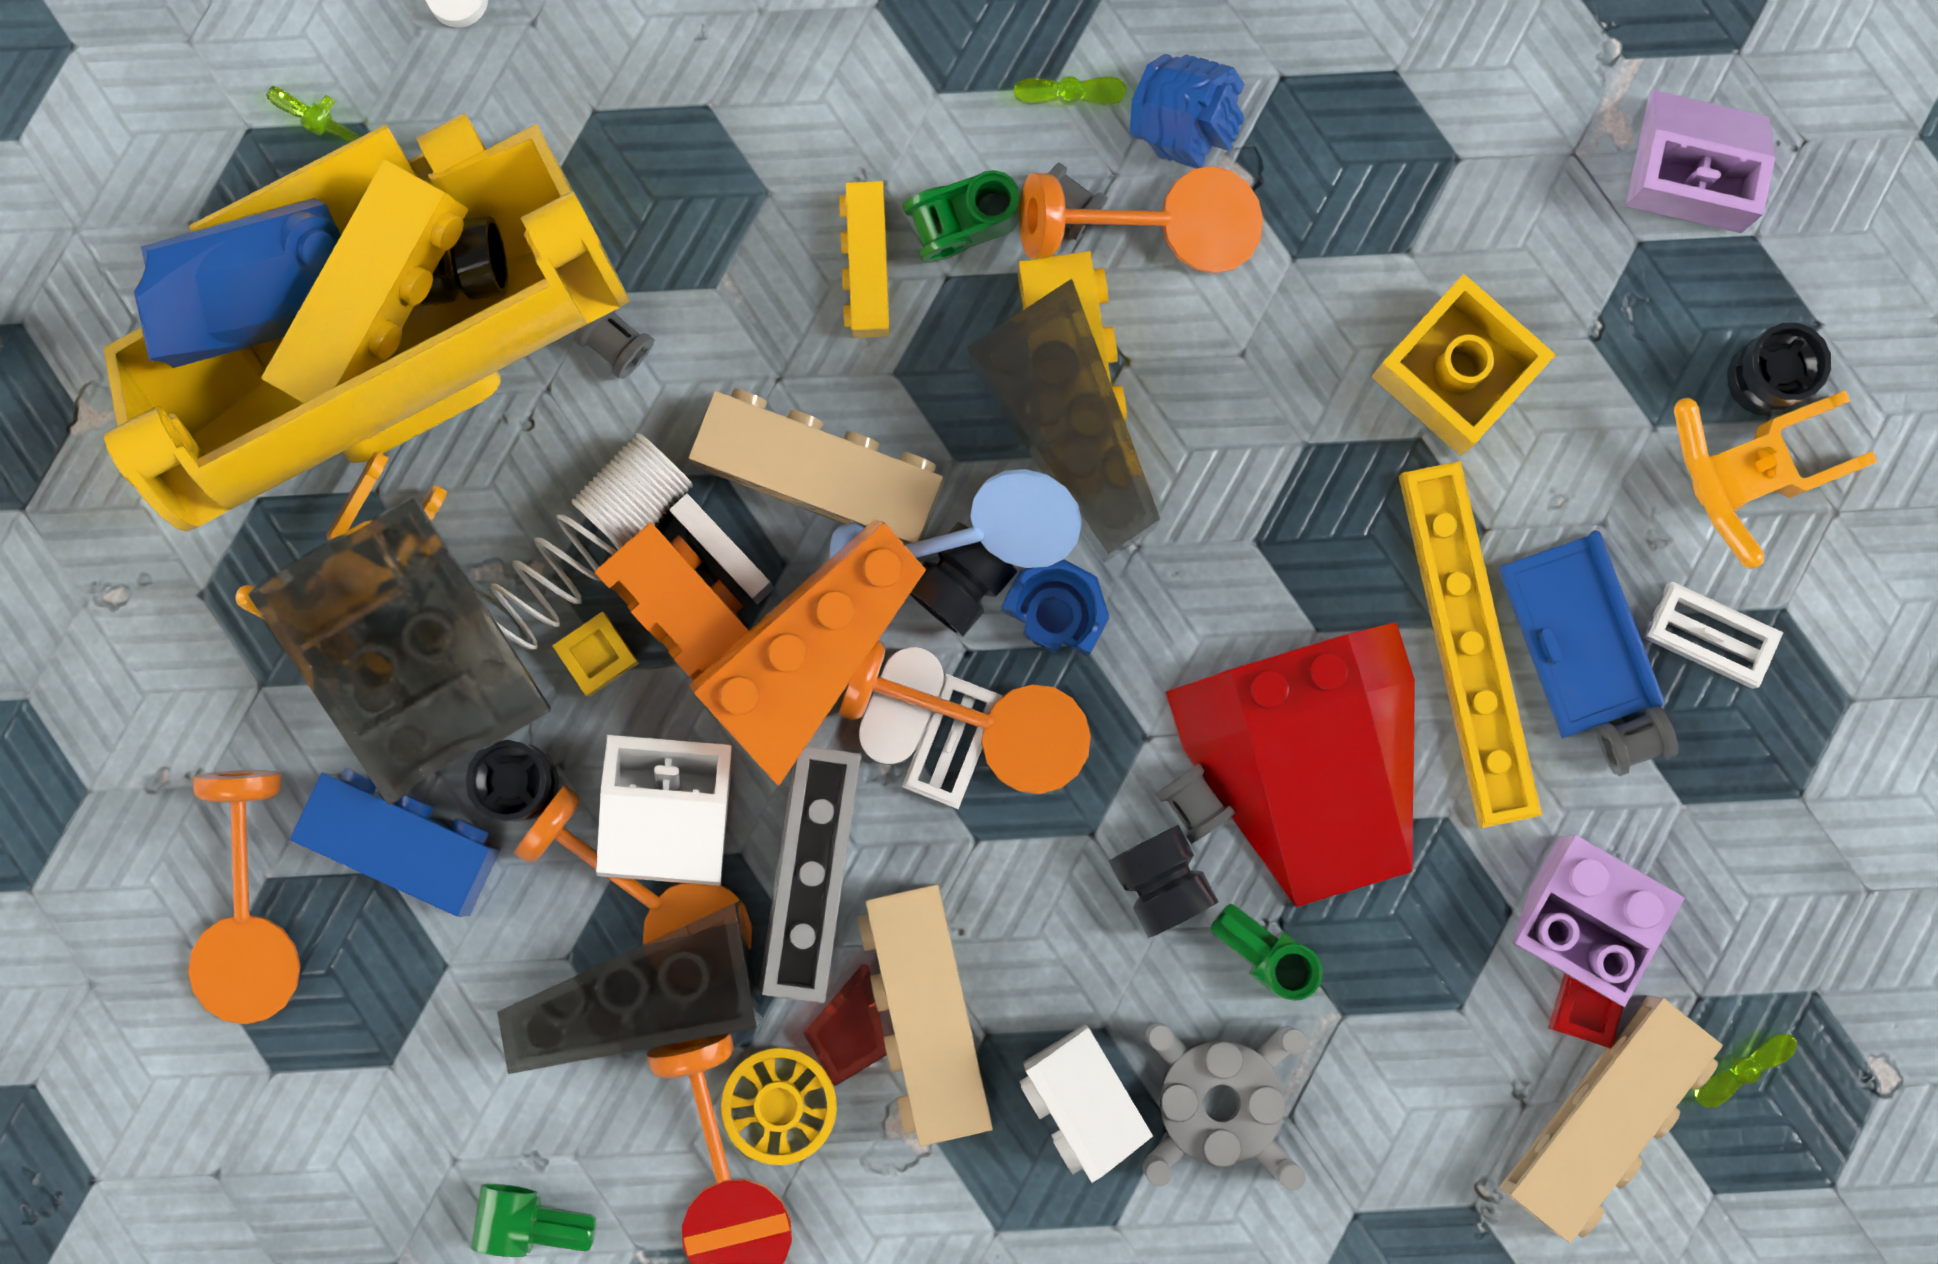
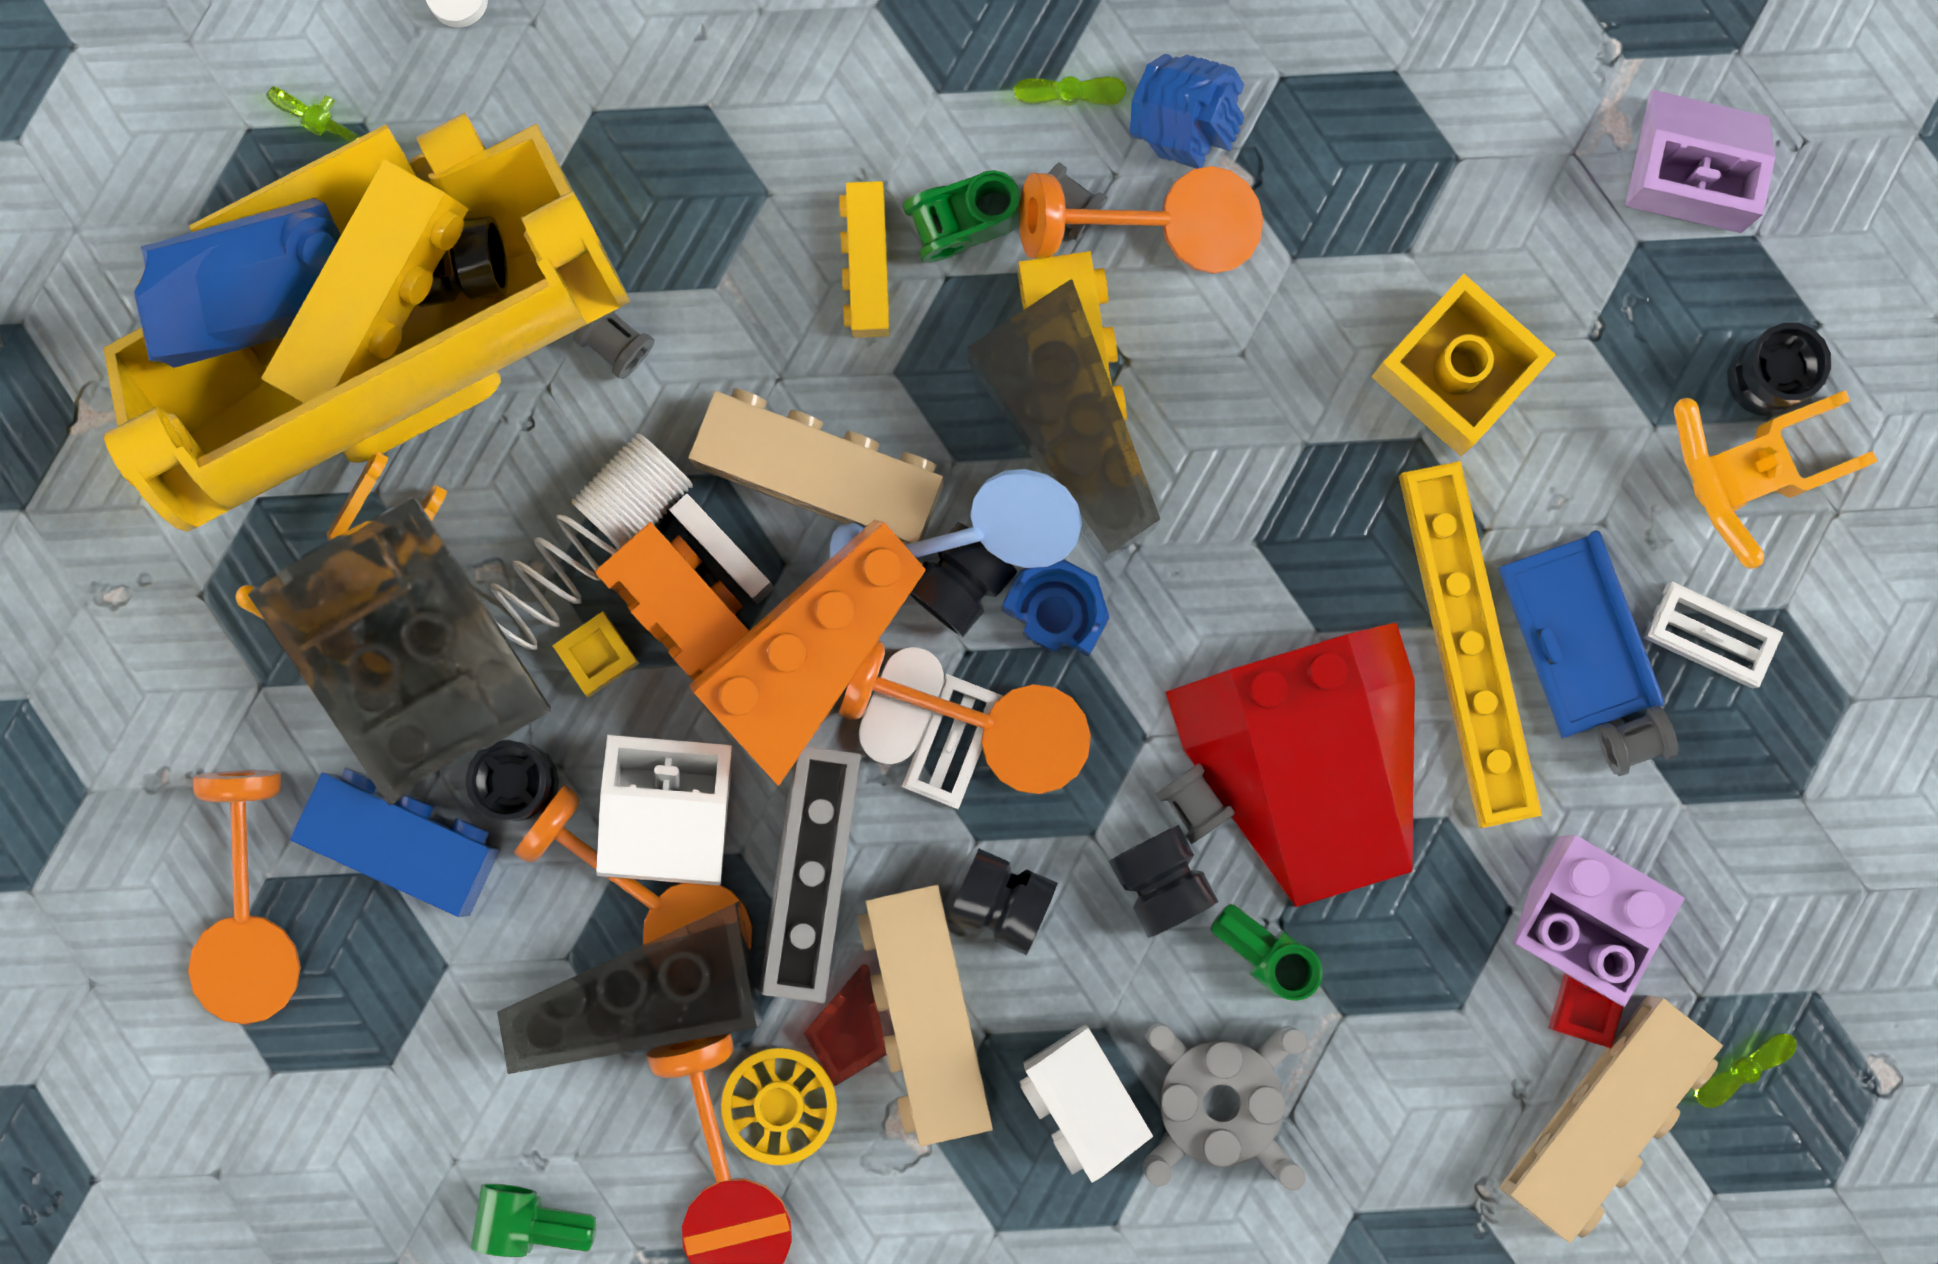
(1002, 901): none -> black wheel

